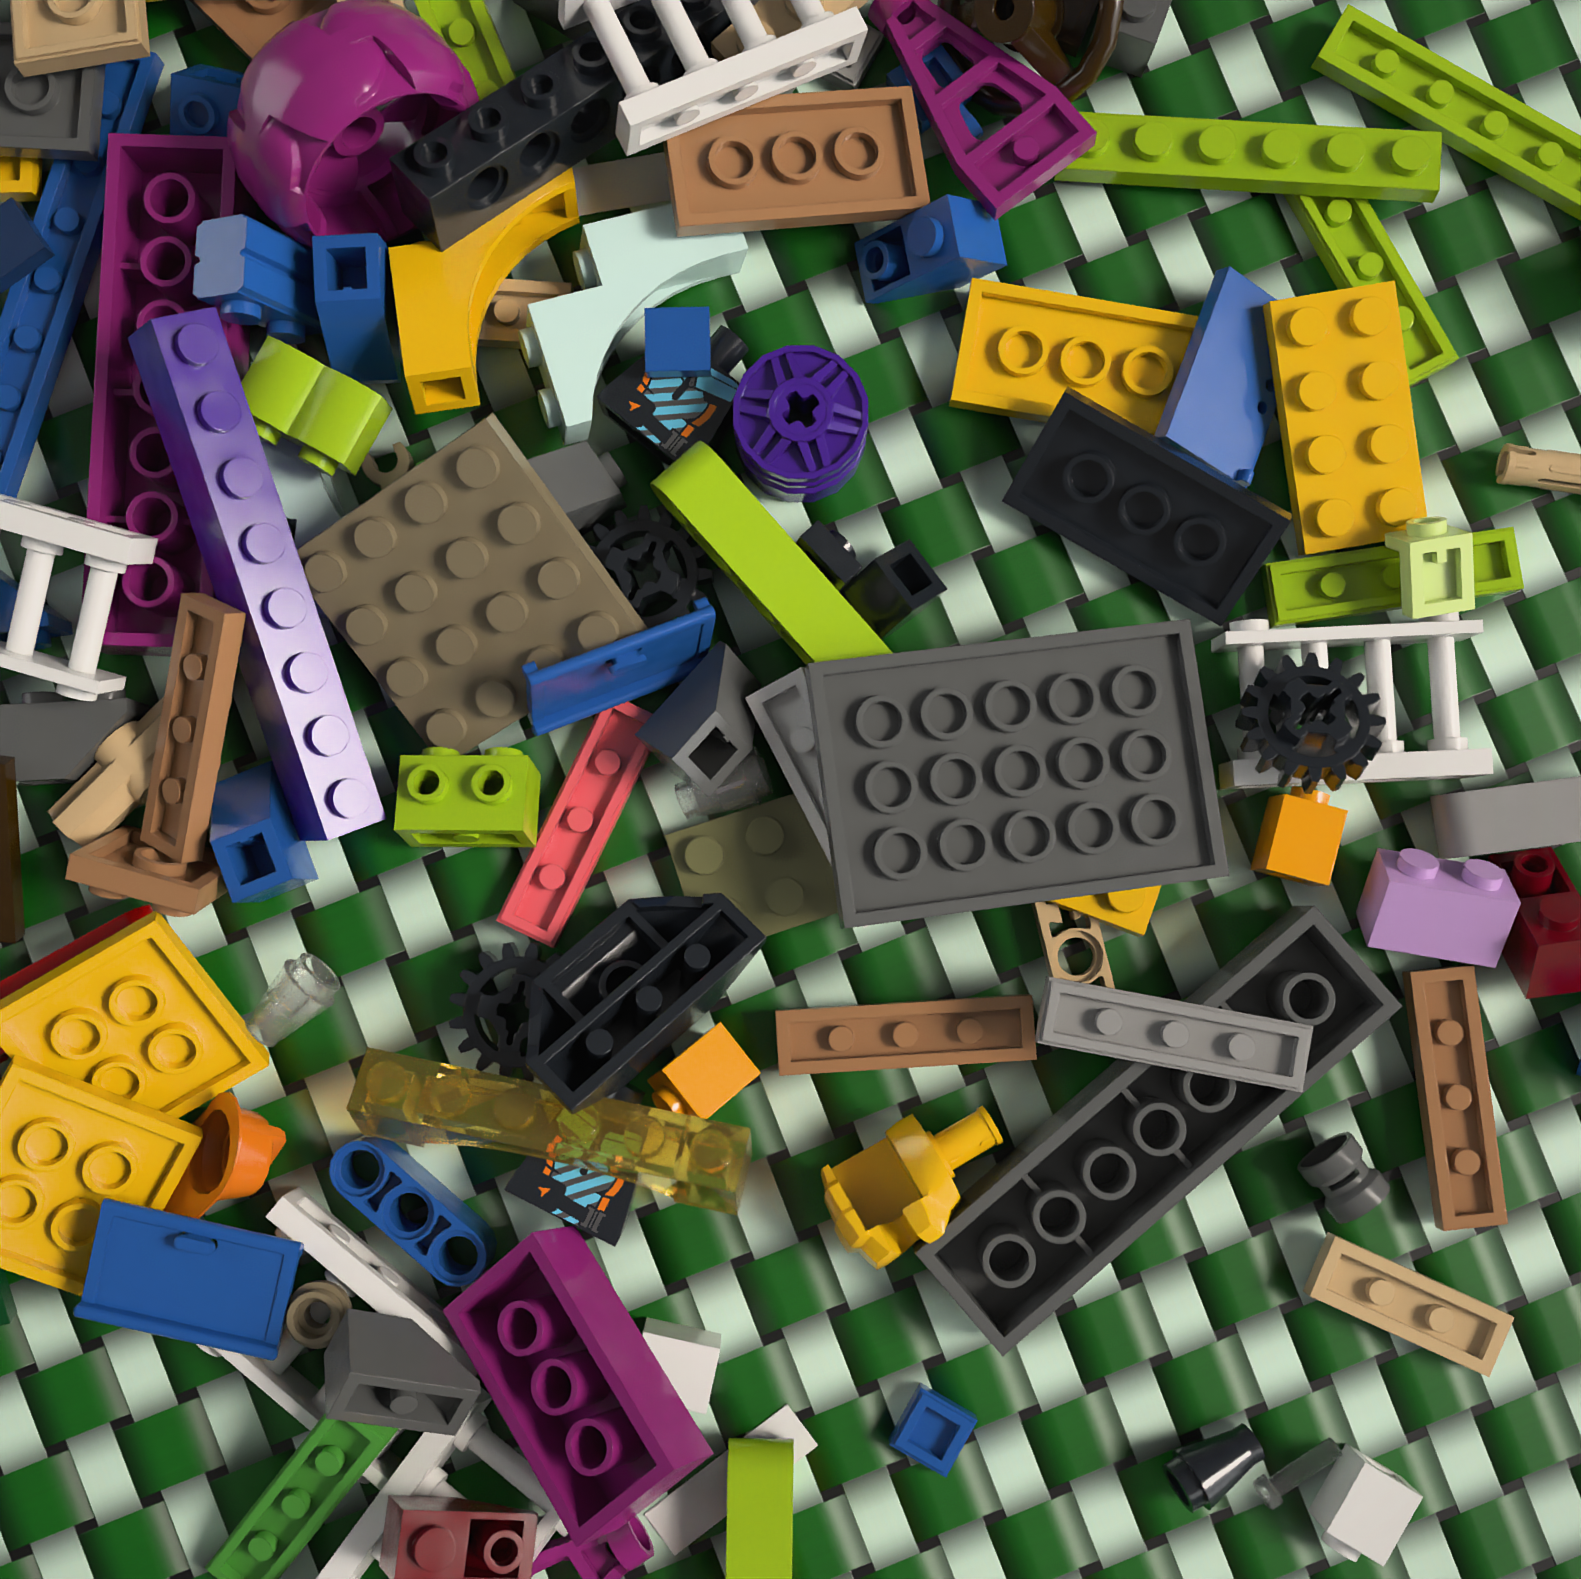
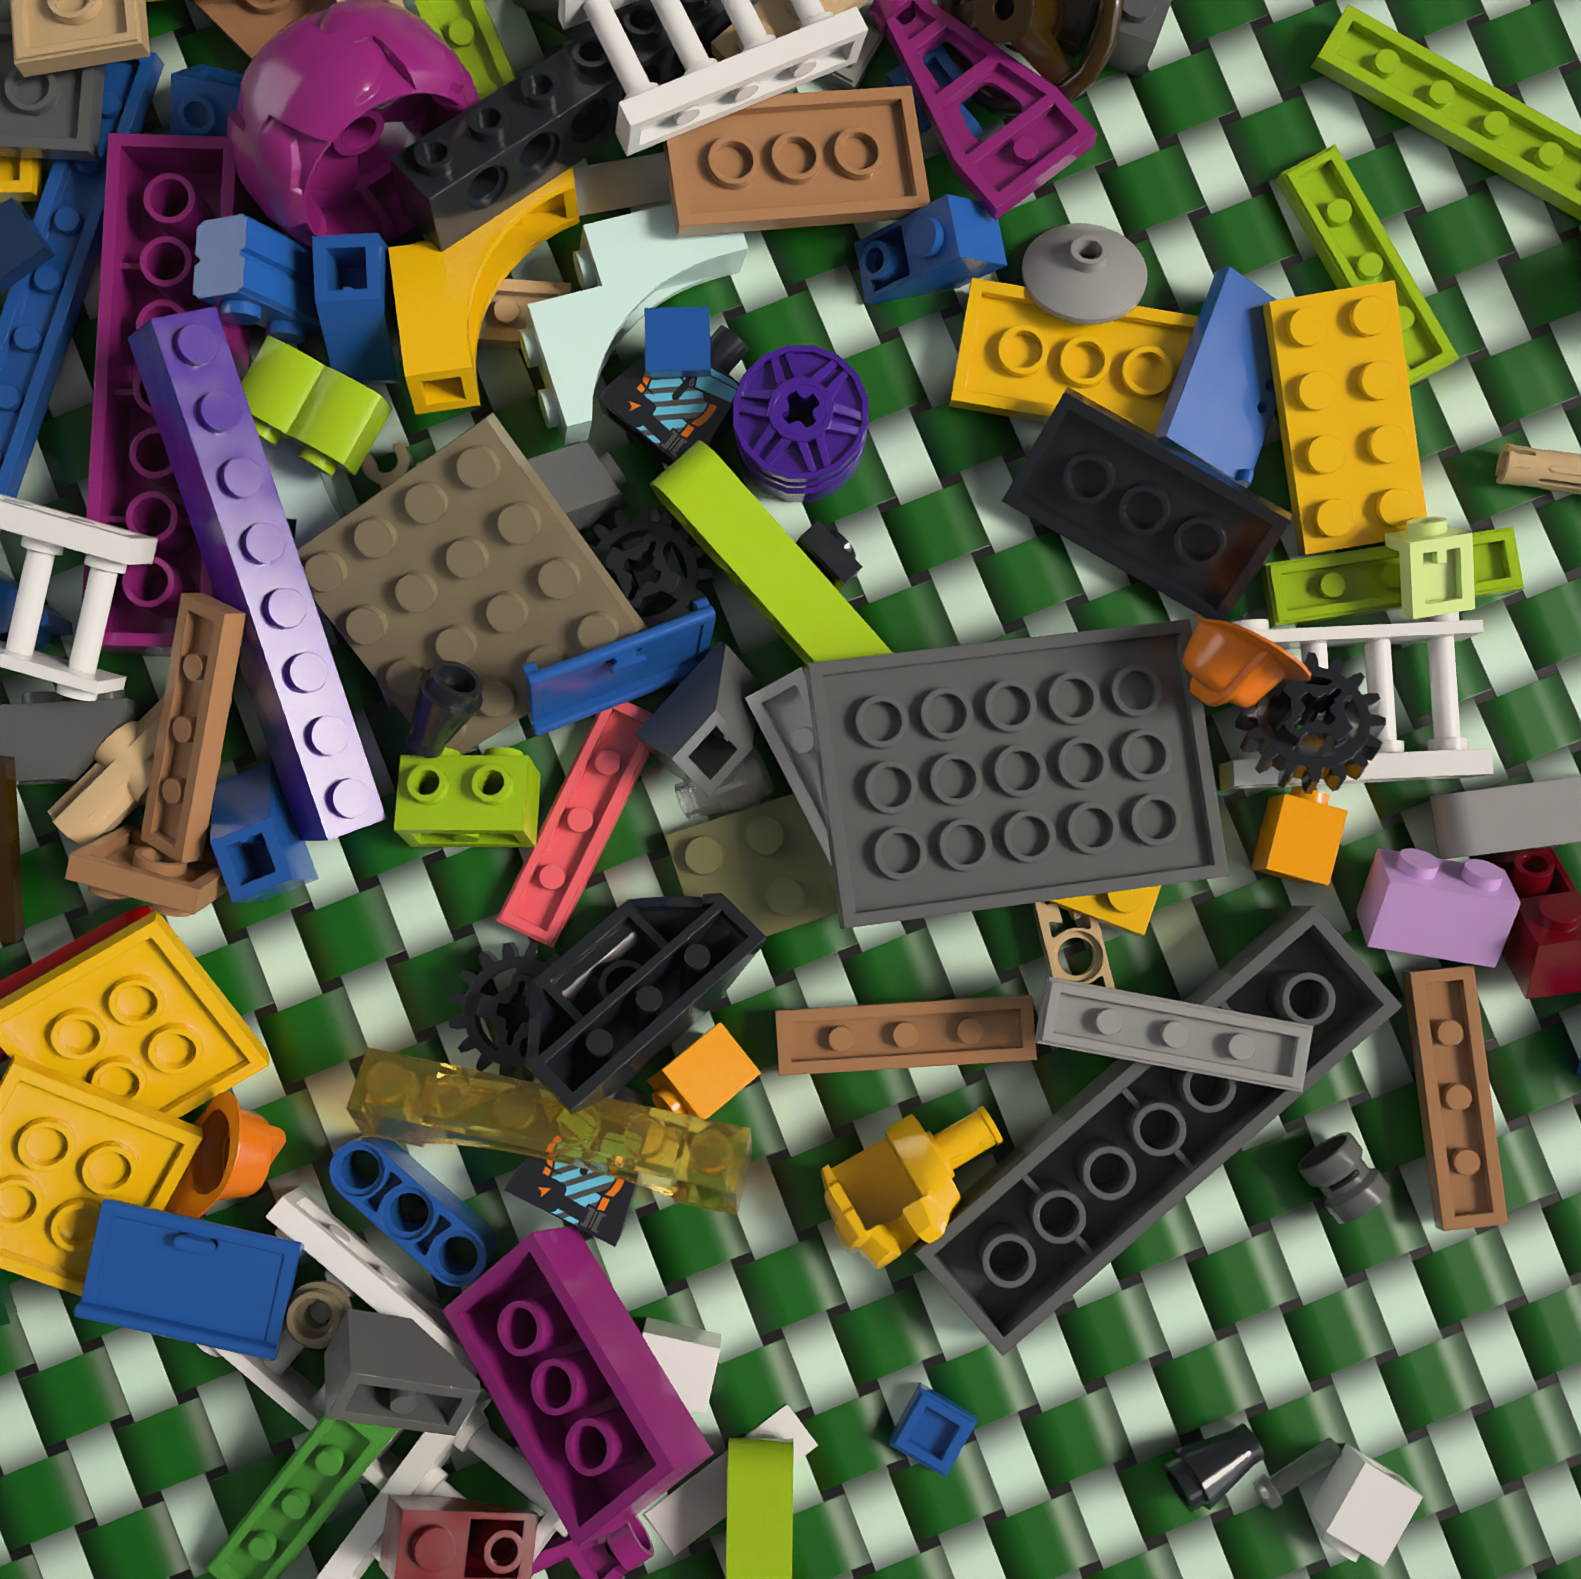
(293, 998): clear cone -> none
(444, 704): none -> black cone
(893, 589): black brick -> none
(1084, 273): none -> light grey dish
(1236, 664): none -> orange piece
(1260, 157): lime plate -> none
(1408, 1304): tan plate -> none

